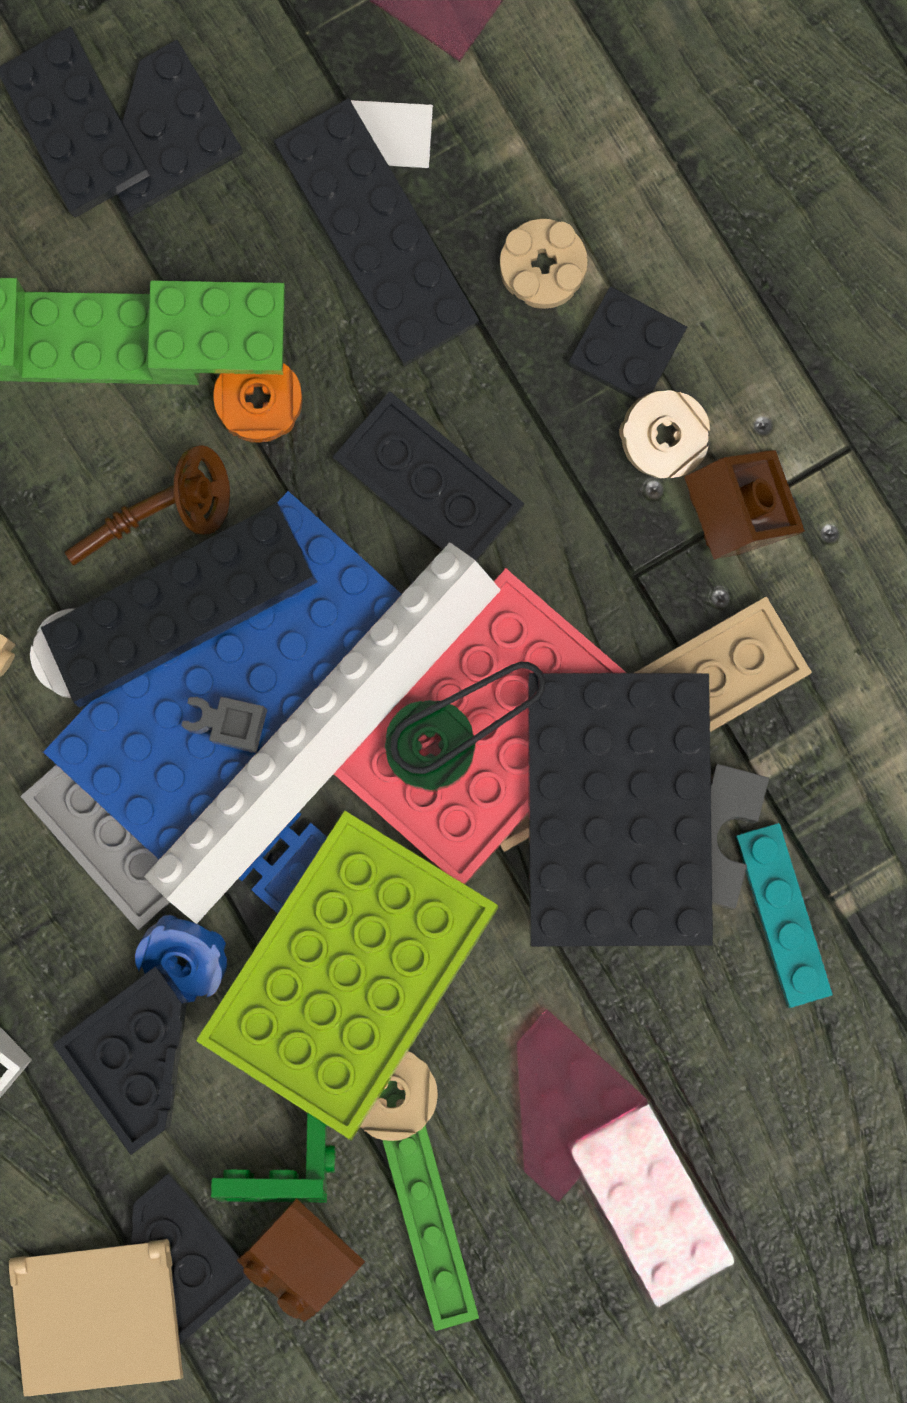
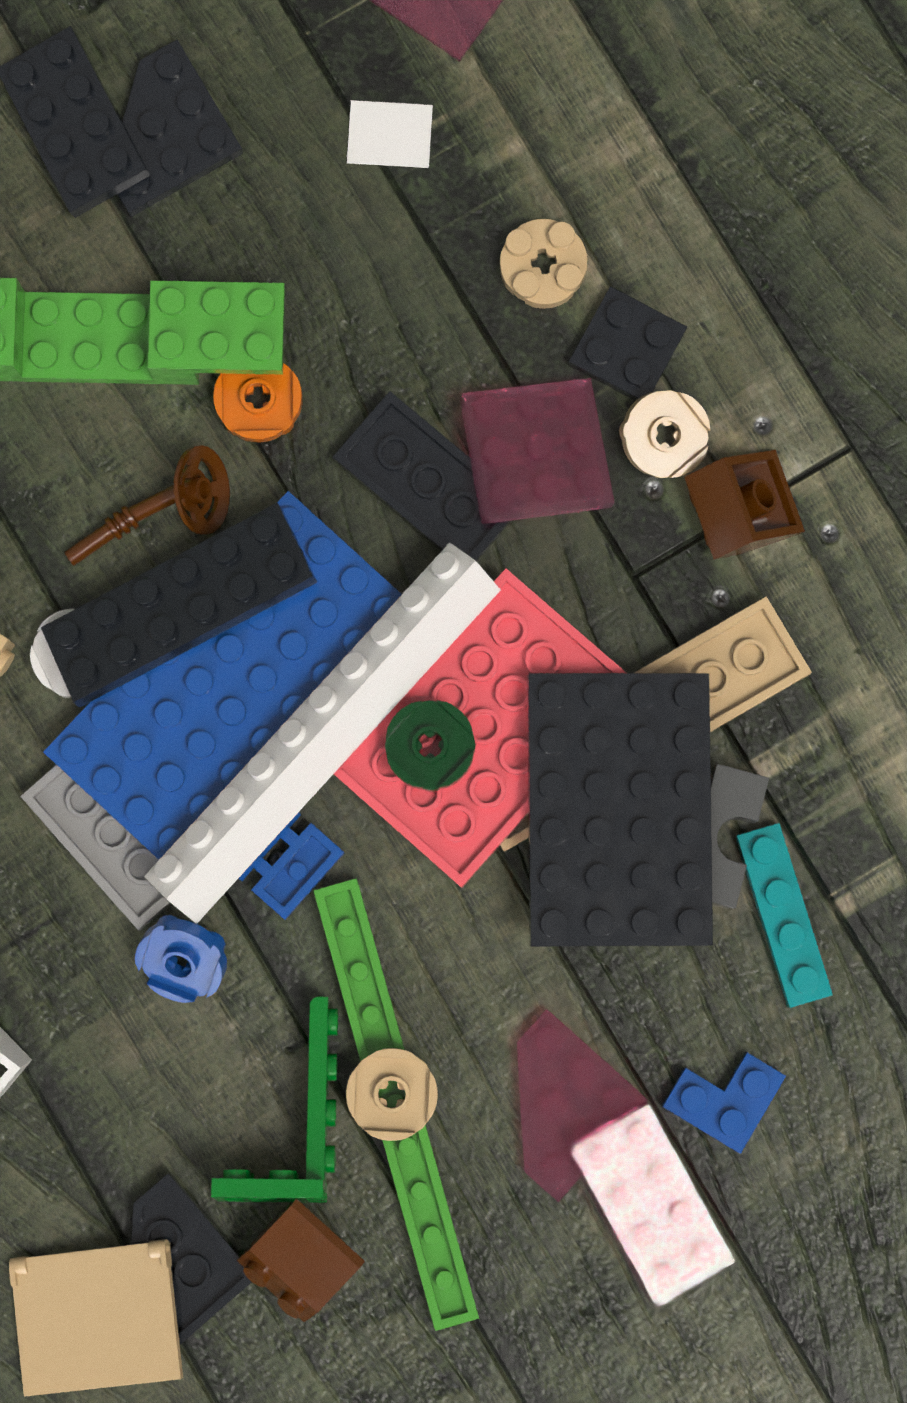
(131, 1057): black plate -> none
(232, 724): dark grey plate -> none
(347, 975): lime plate -> none
(376, 232): black plate -> none
(422, 770): black piece -> none
(536, 450): none -> clear pink plate
(727, 1113): none -> blue plate

